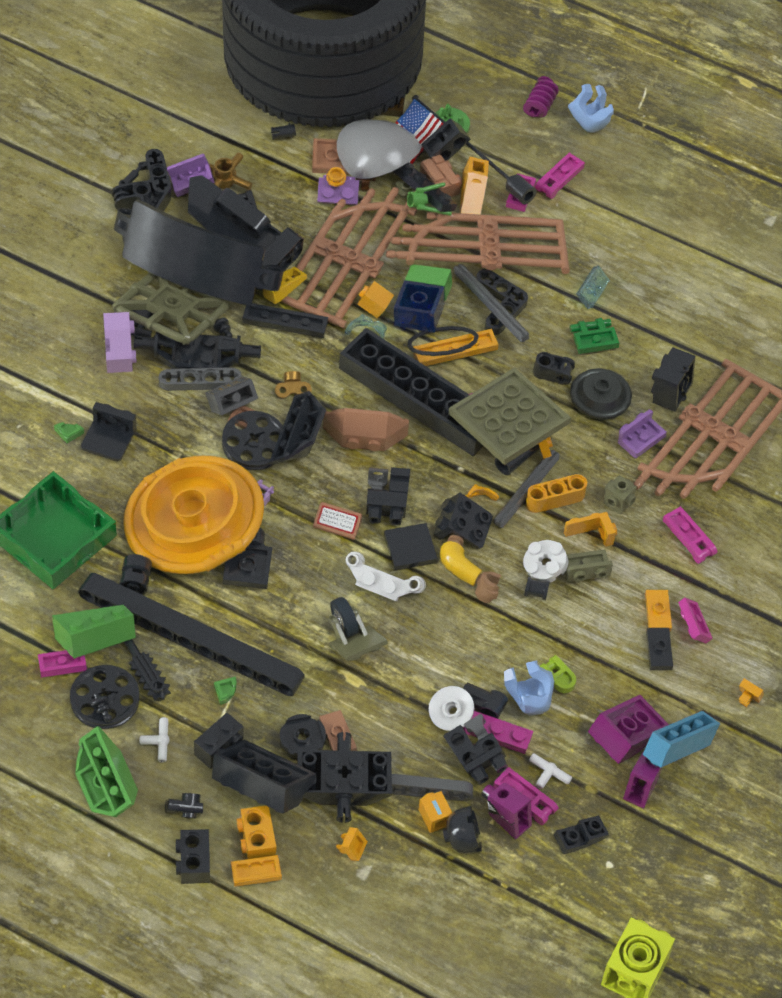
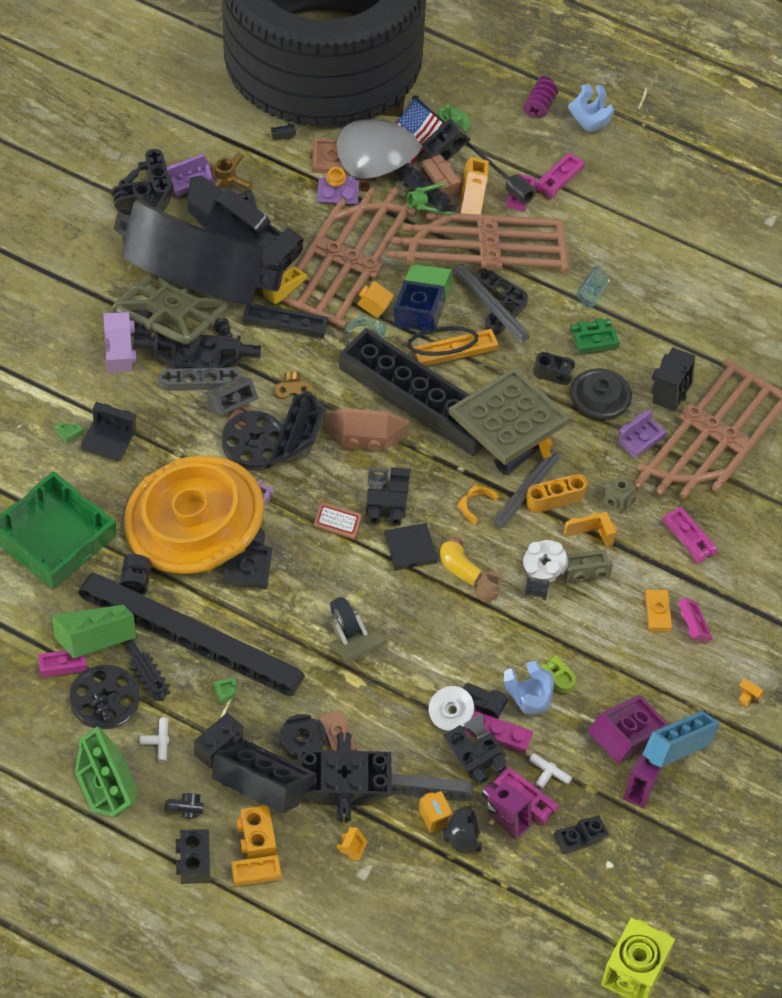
(382, 582): white plate -> none
(463, 519): black bracket -> none
(659, 649): black plate -> none

